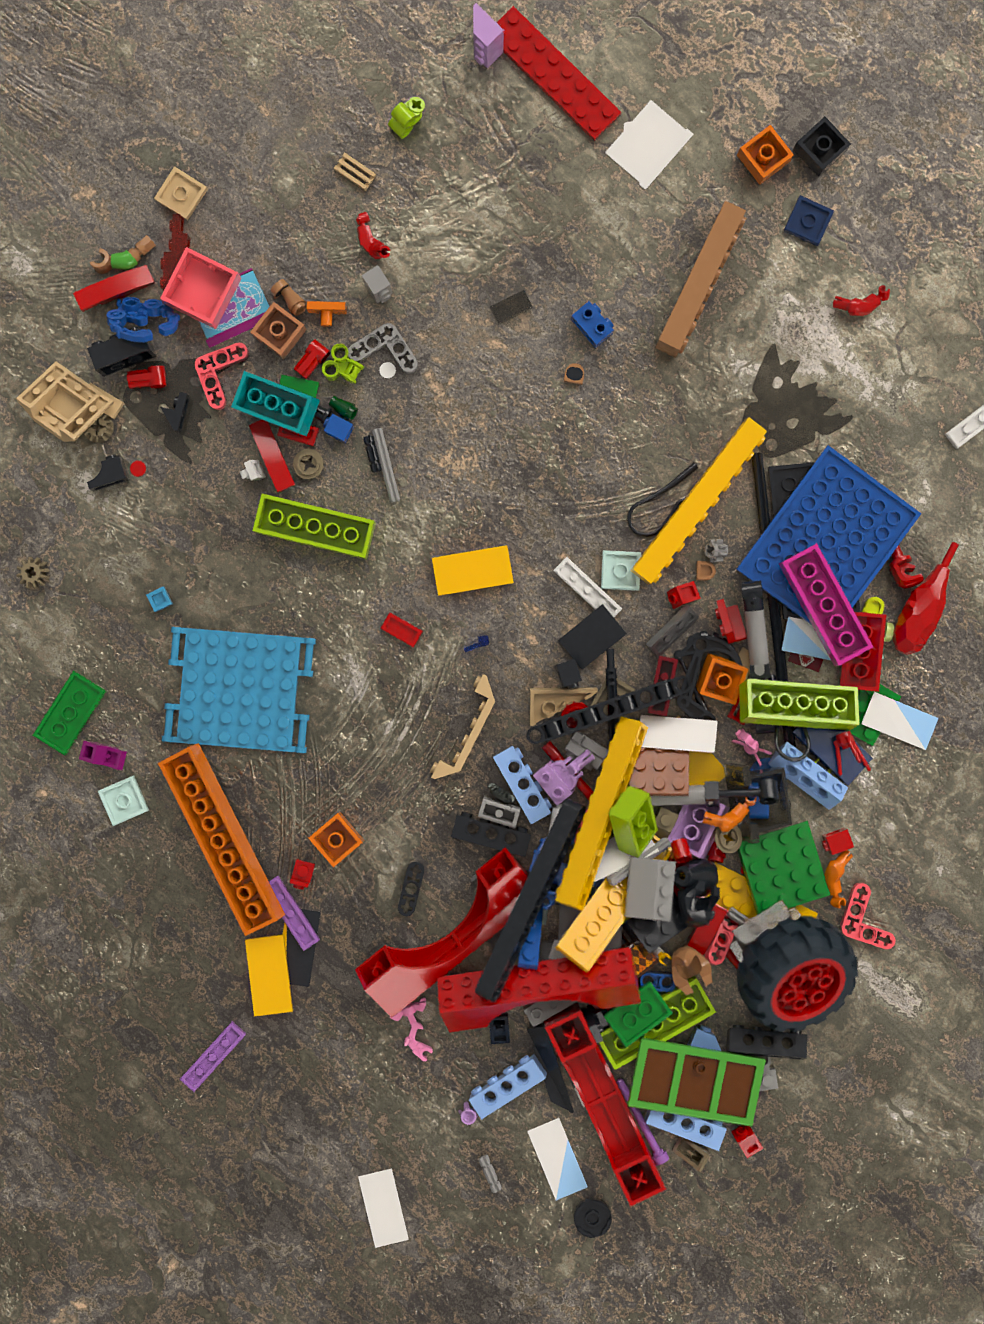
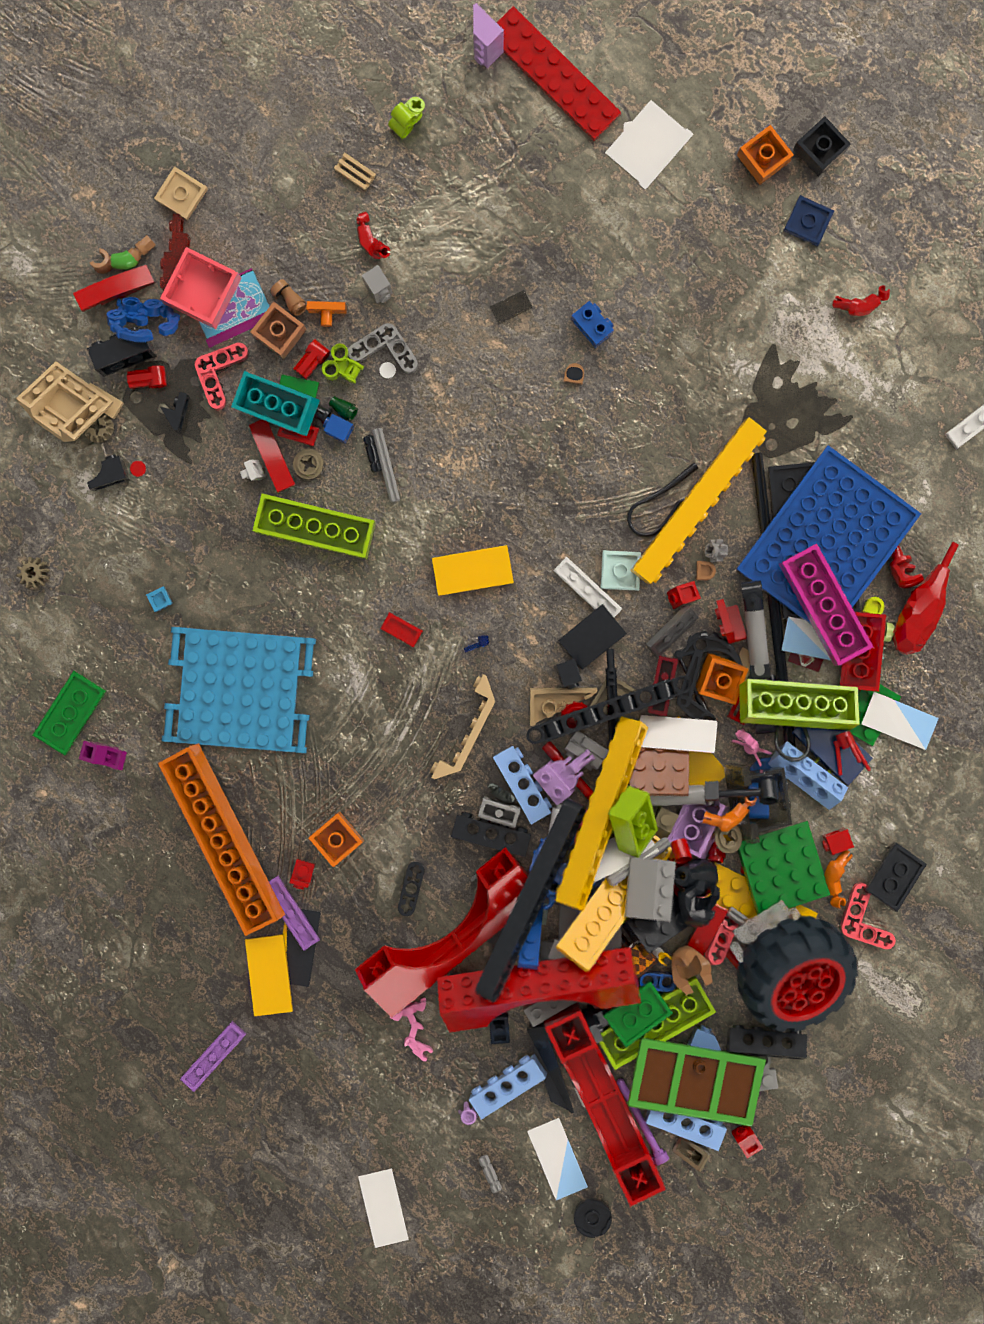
(123, 800): light aqua tile -> none
(704, 273): medium nougat brick -> none
(895, 877): none -> black tile

